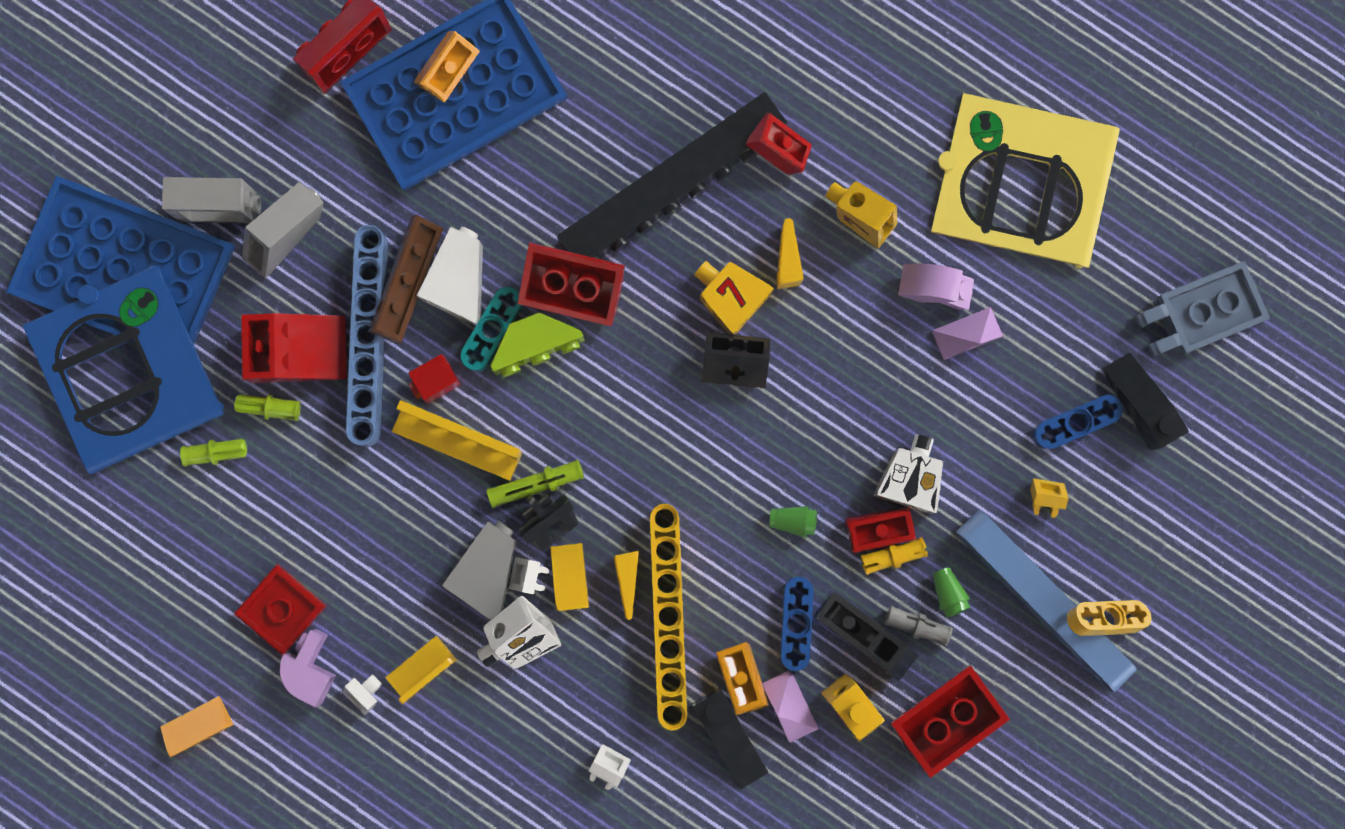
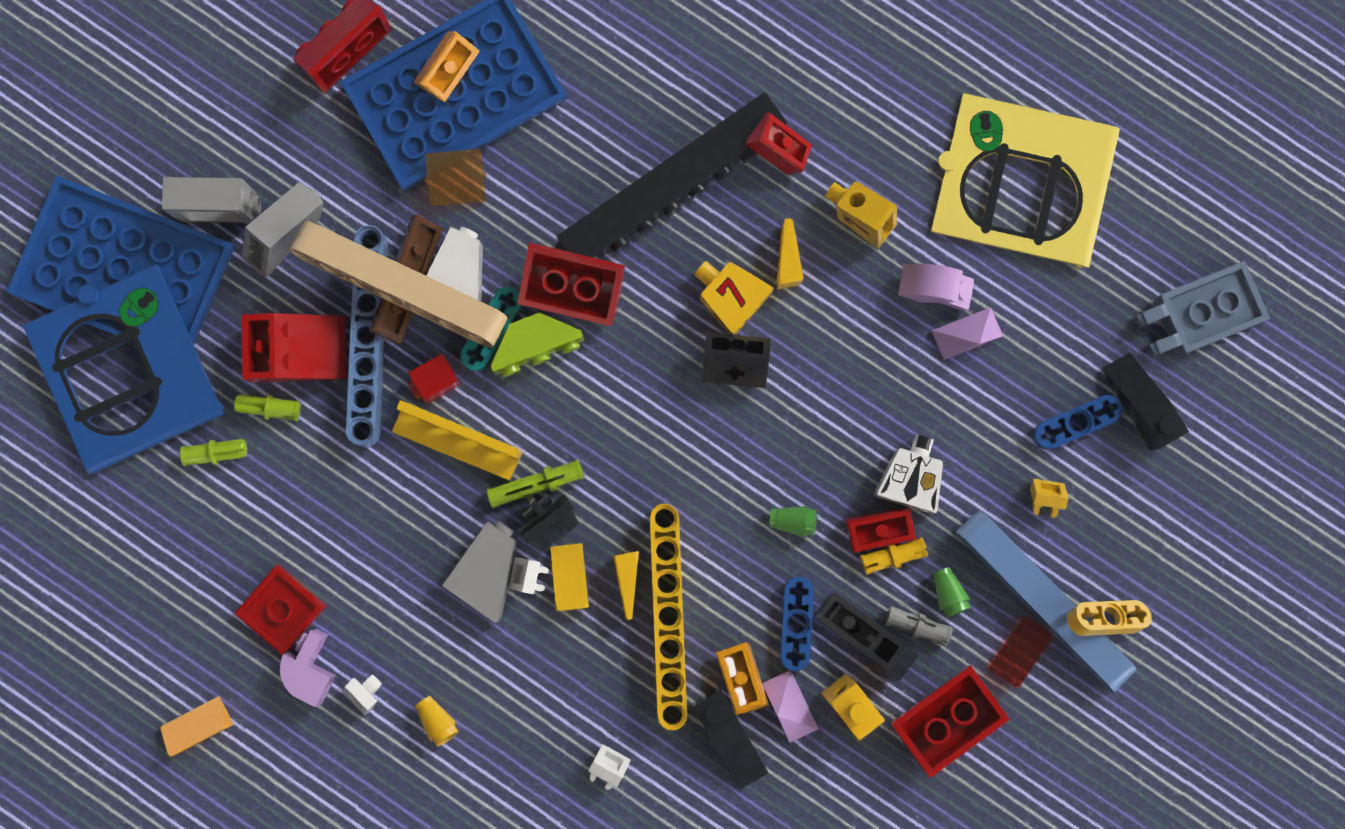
(398, 284): none -> tan beam
(421, 669): yellow panel -> none
(436, 721): none -> yellow cone
(455, 177): none -> clear orange piece
(518, 635): white torso -> none
(1020, 652): none -> clear red slope

